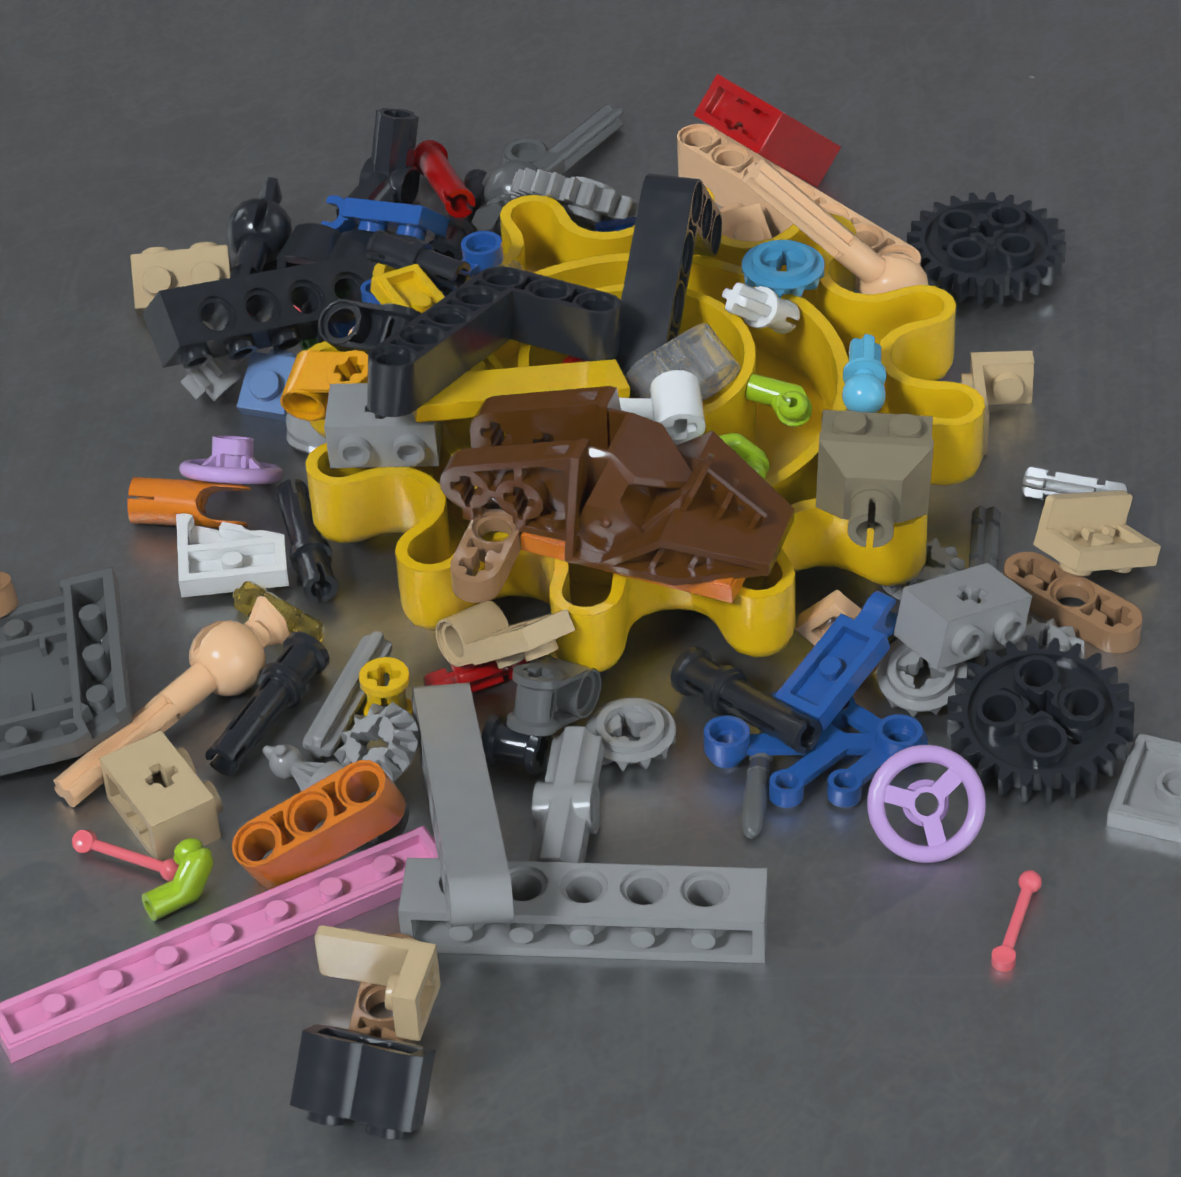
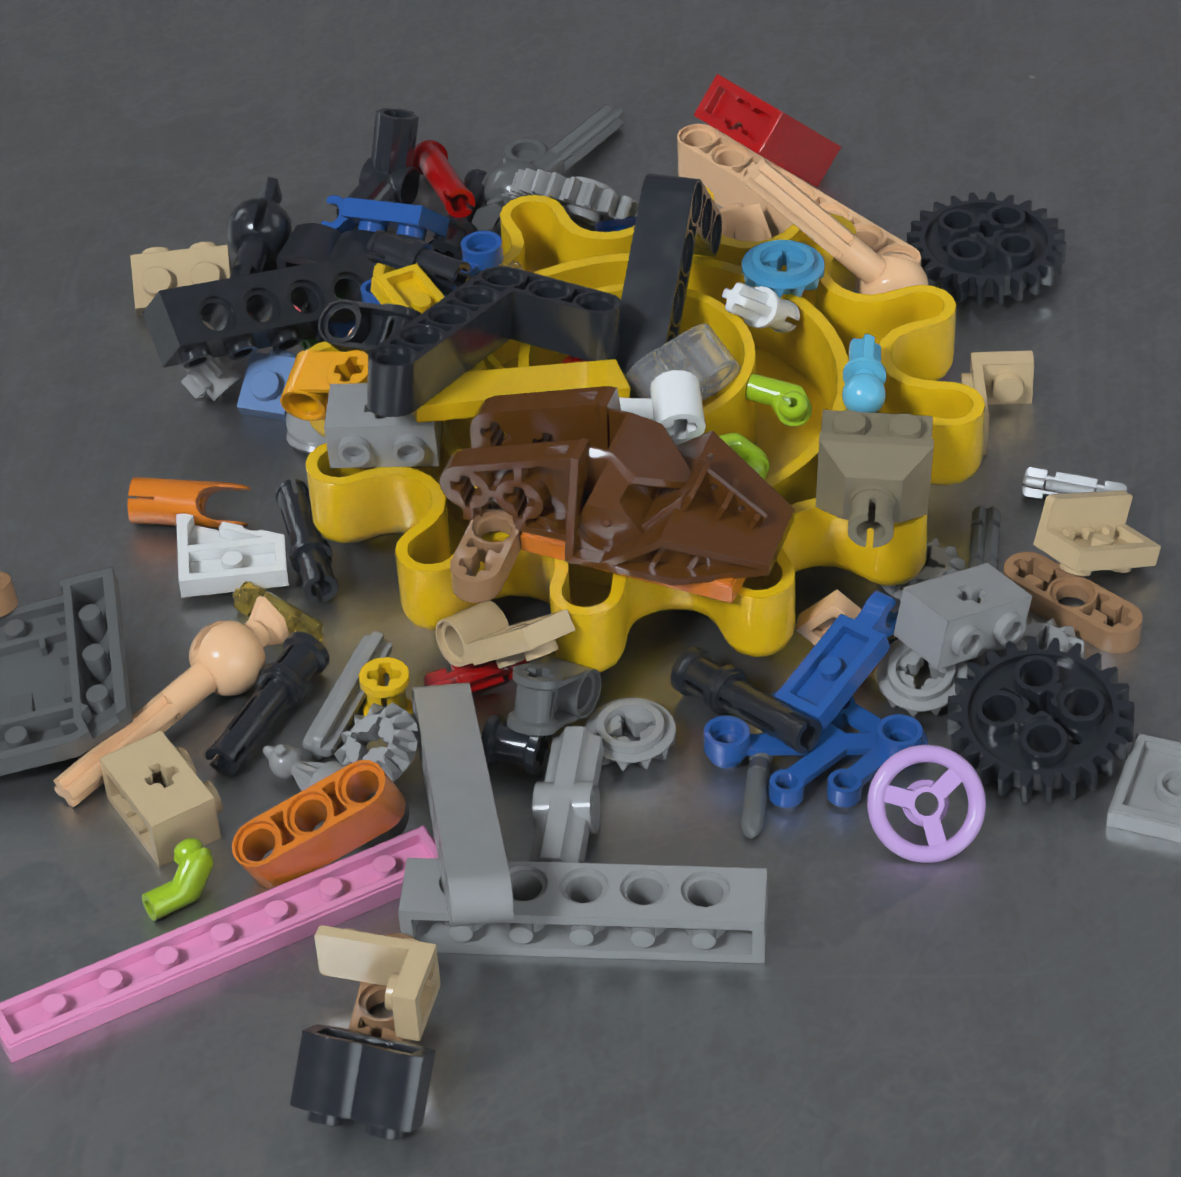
(87, 841): coral hinge -> none
(232, 464): lavender piece -> none
(1004, 956): coral hinge -> none

